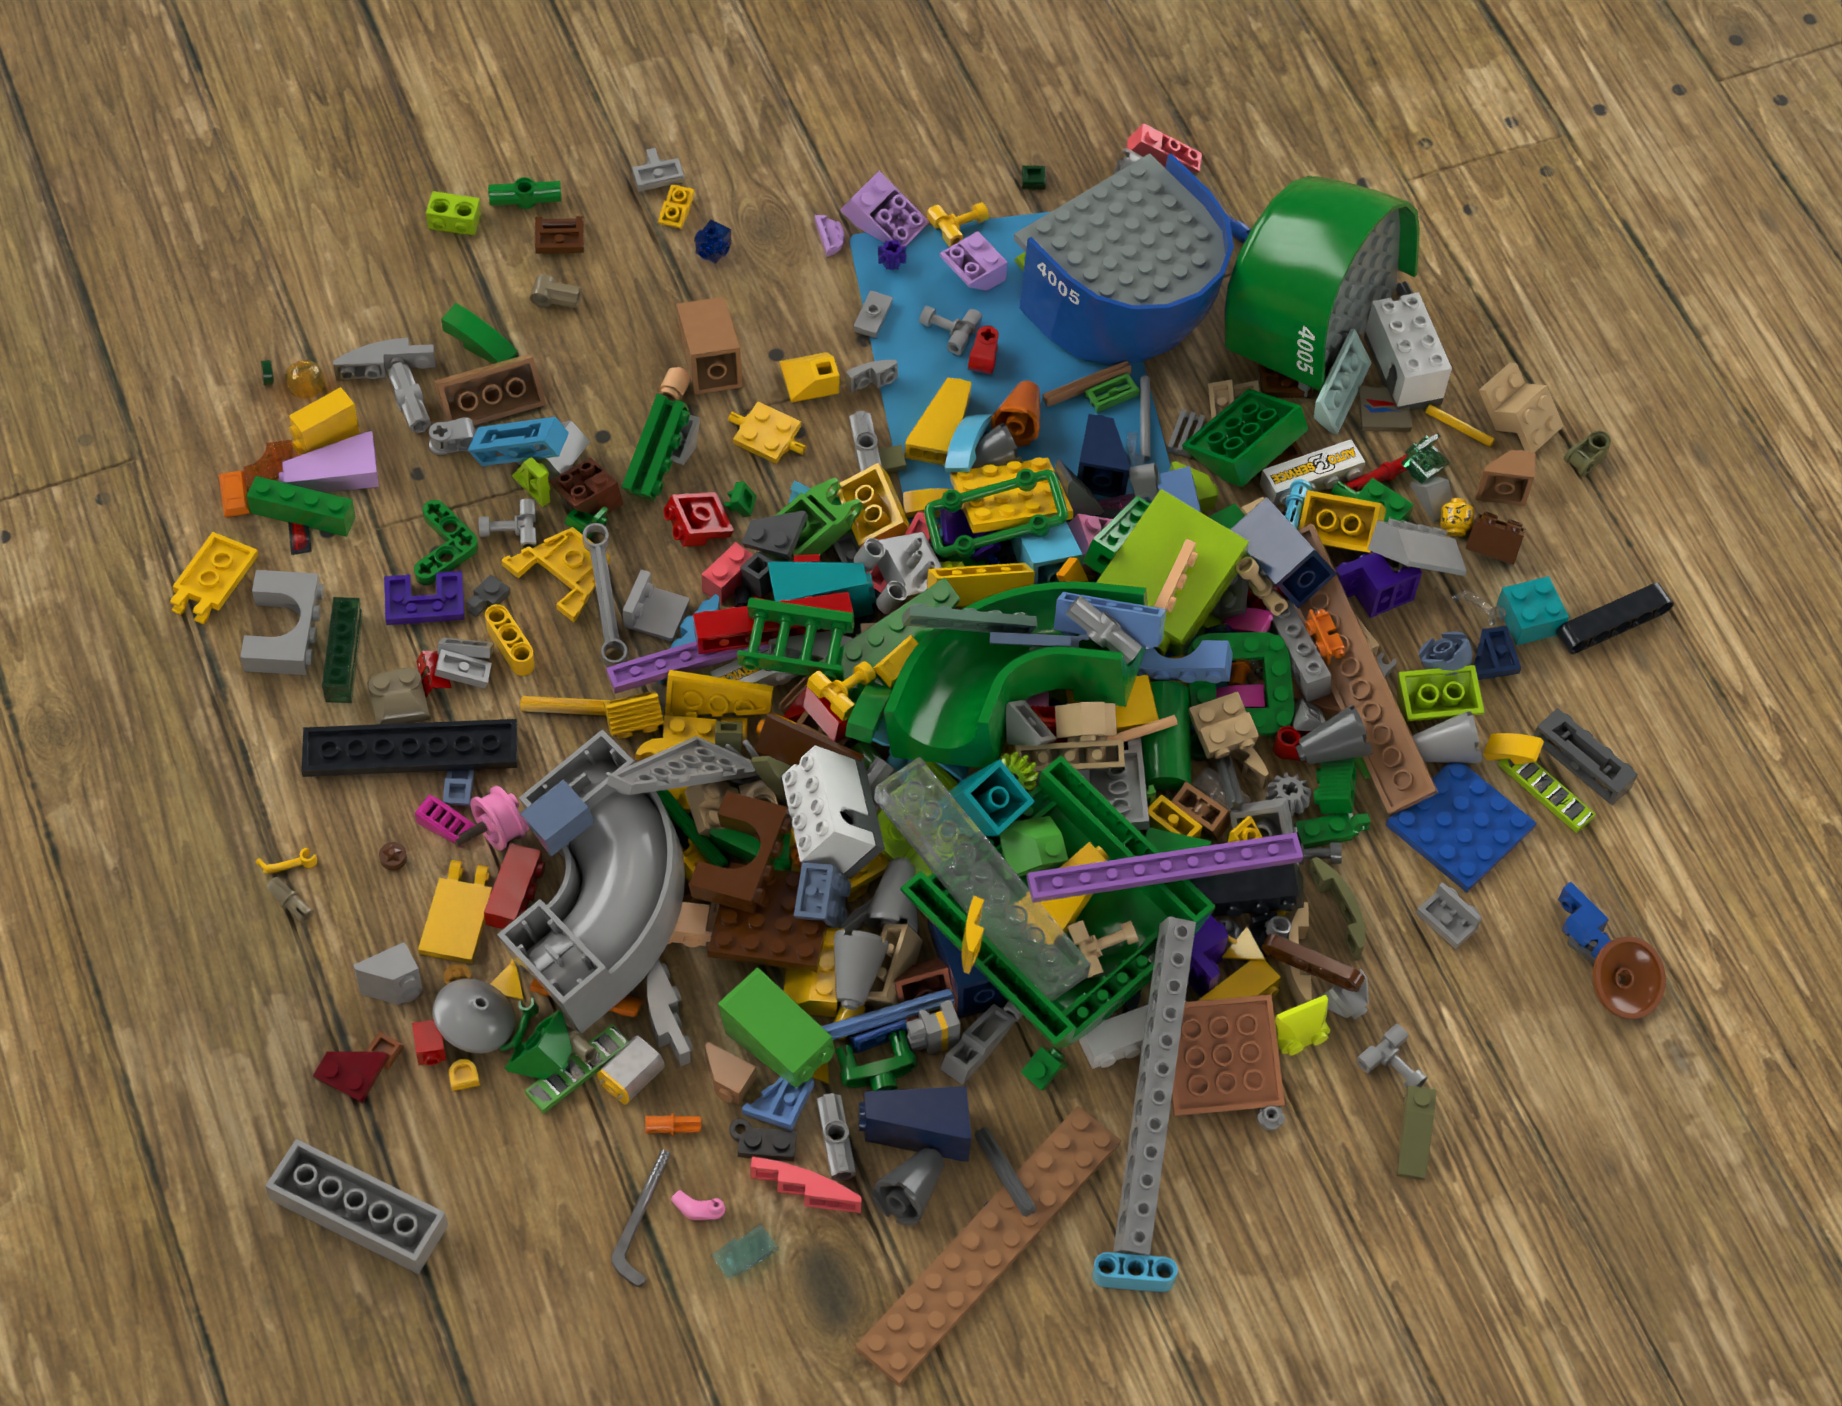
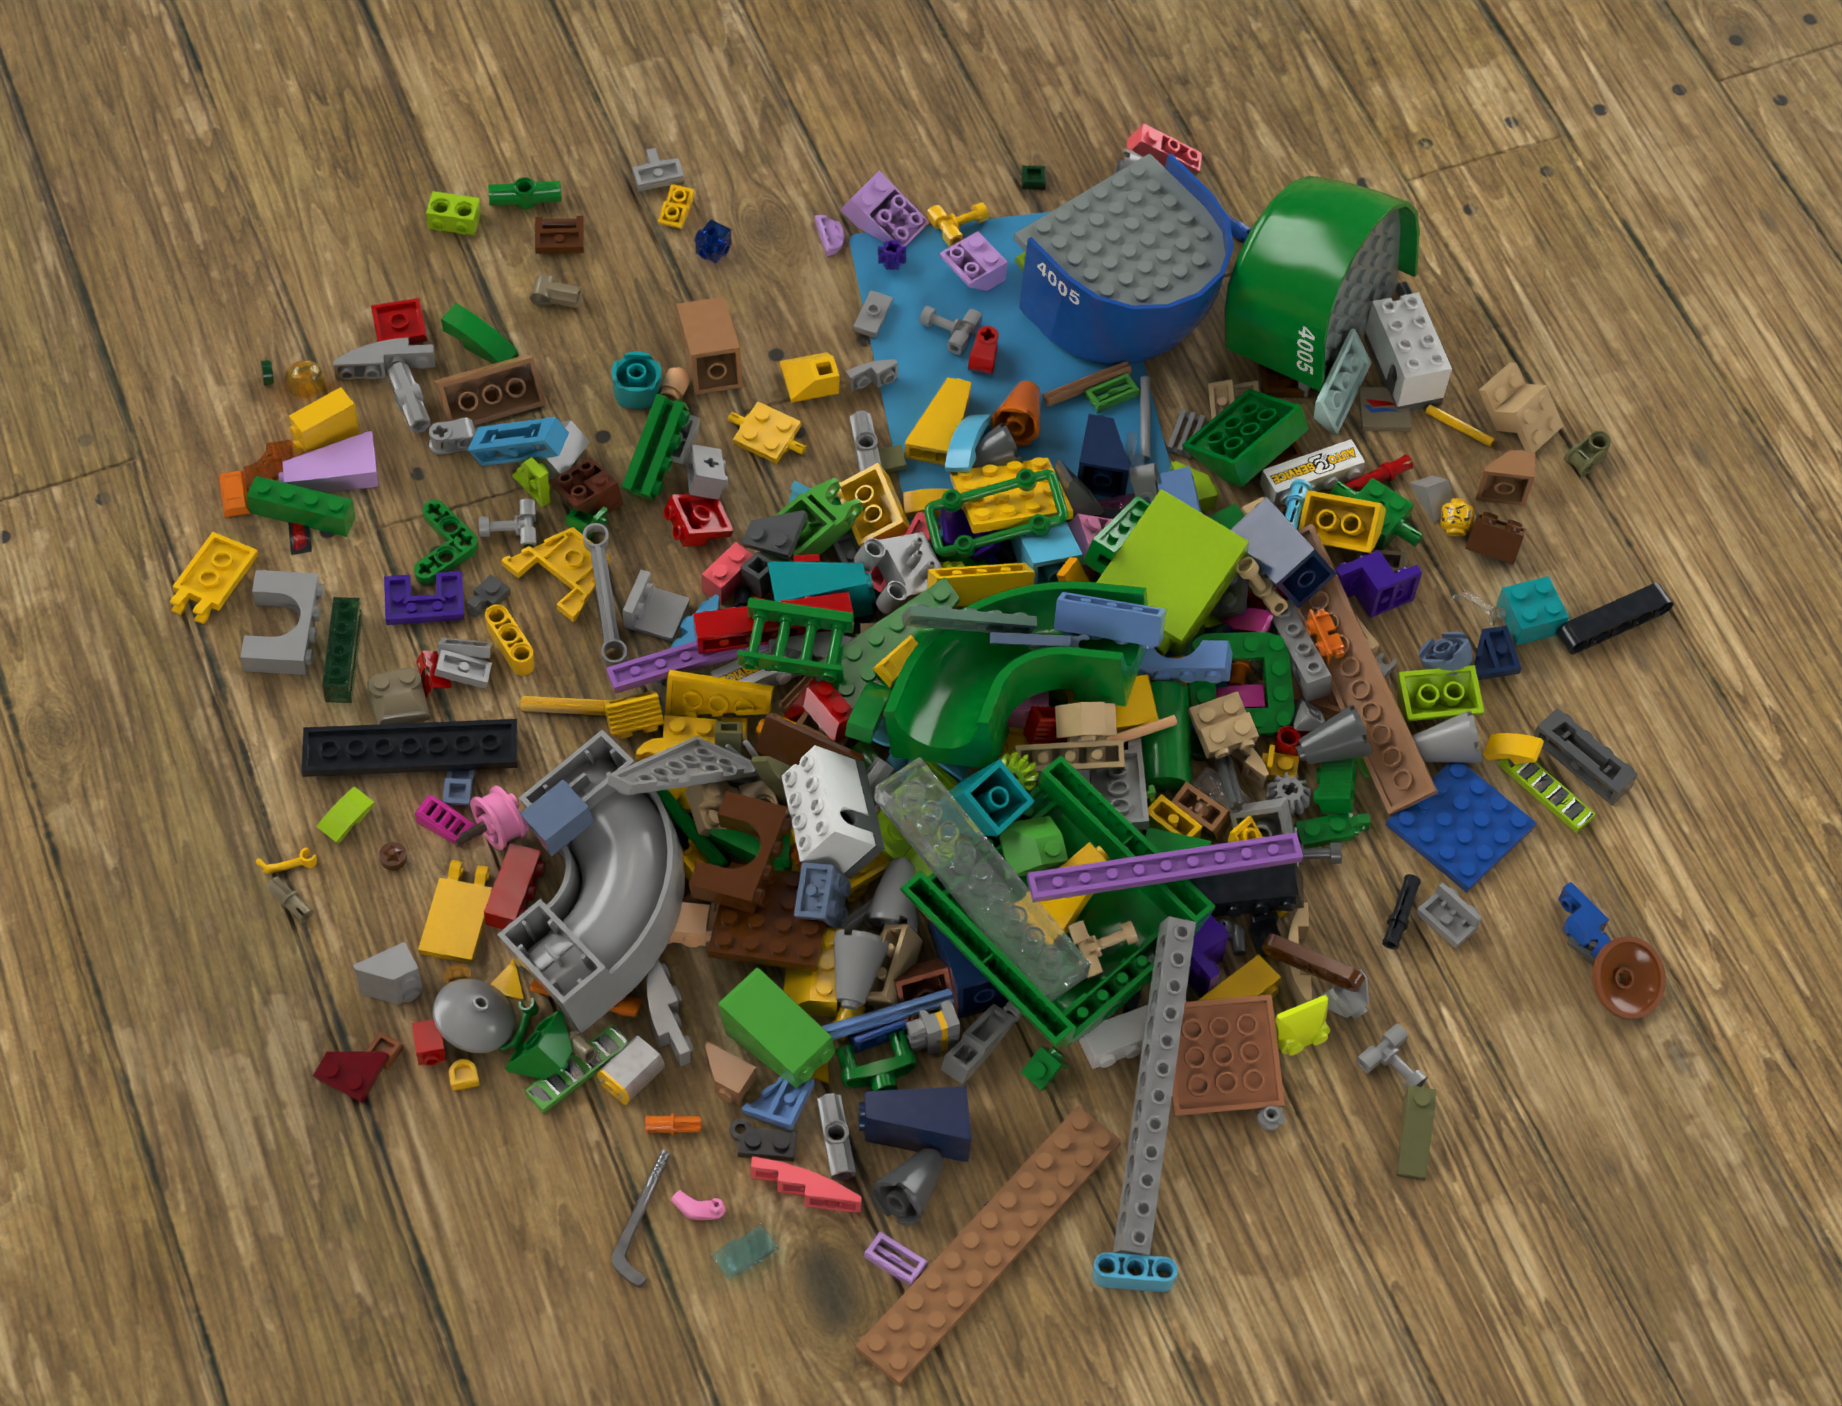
(345, 813): none -> lime slope
(357, 1206): light grey brick -> none
(399, 320): none -> red plate
(636, 380): none -> teal brick
(706, 472): none -> light grey brick
(741, 499): green tile -> none
(837, 691): yellow bar -> none
(890, 1268): none -> lavender tile
(972, 934): yellow slope -> none
(1005, 1172): dark grey axle -> none
(1025, 726): light grey slope -> none
(1103, 629): light grey piece -> none
(1177, 576): light nougat plate -> none
(1243, 947): yellow piece -> none
(1279, 763): none -> yellow bracket
(1279, 926): light grey plate -> none
(1327, 879): olive slope -> none
(1398, 920): none -> black pin
(1417, 546): light grey slope -> none
(1424, 459): clear green bracket -> none

